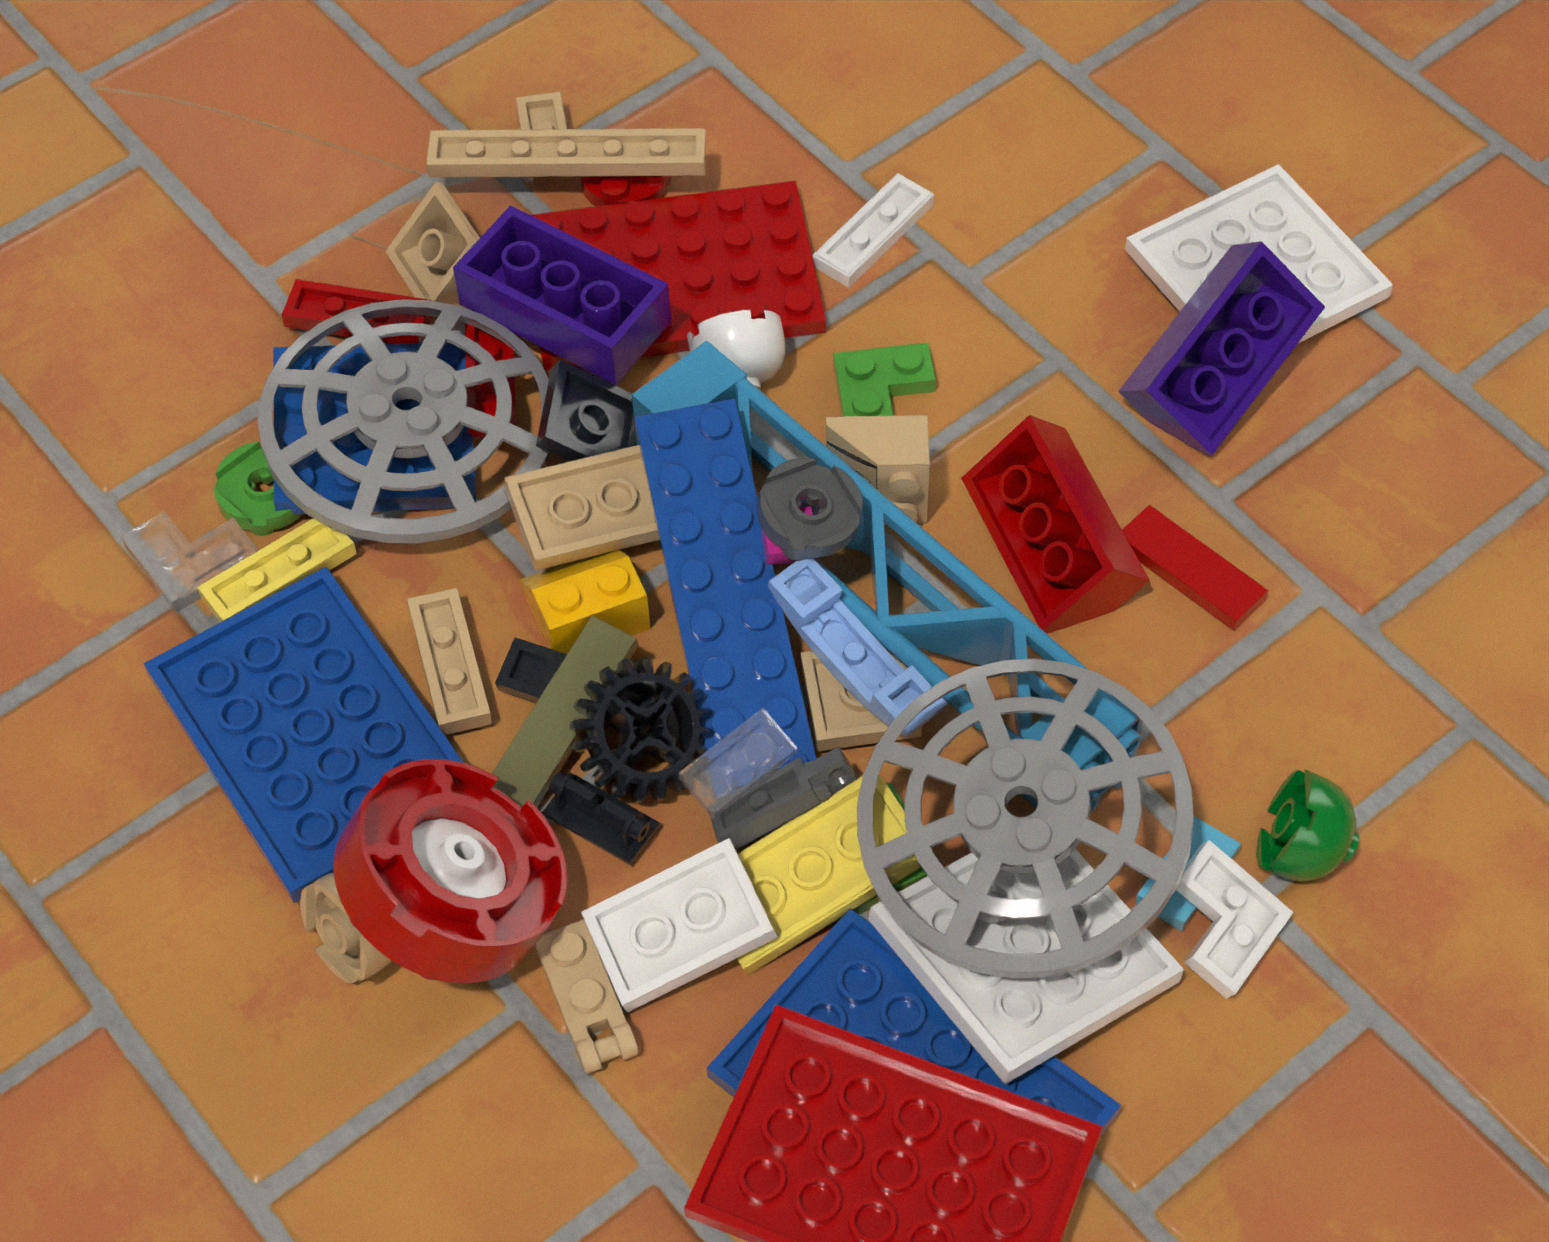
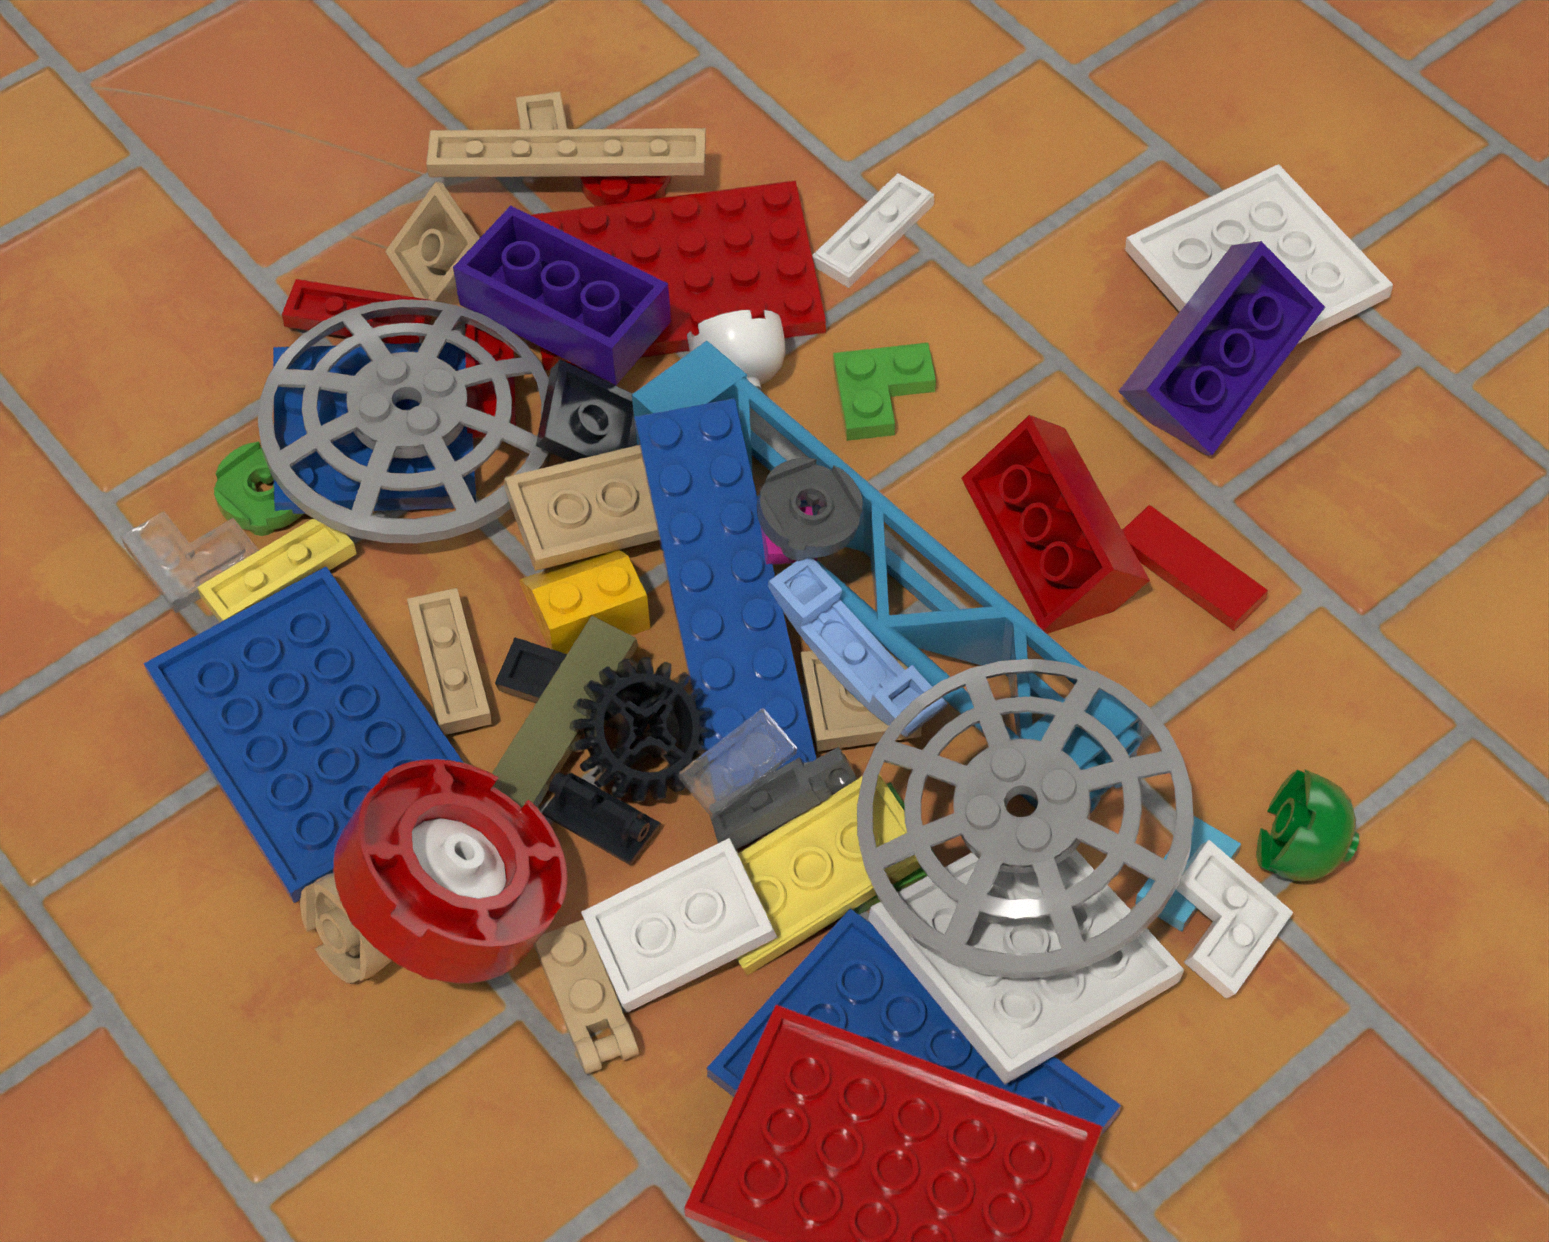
(888, 455): tan slope -> none

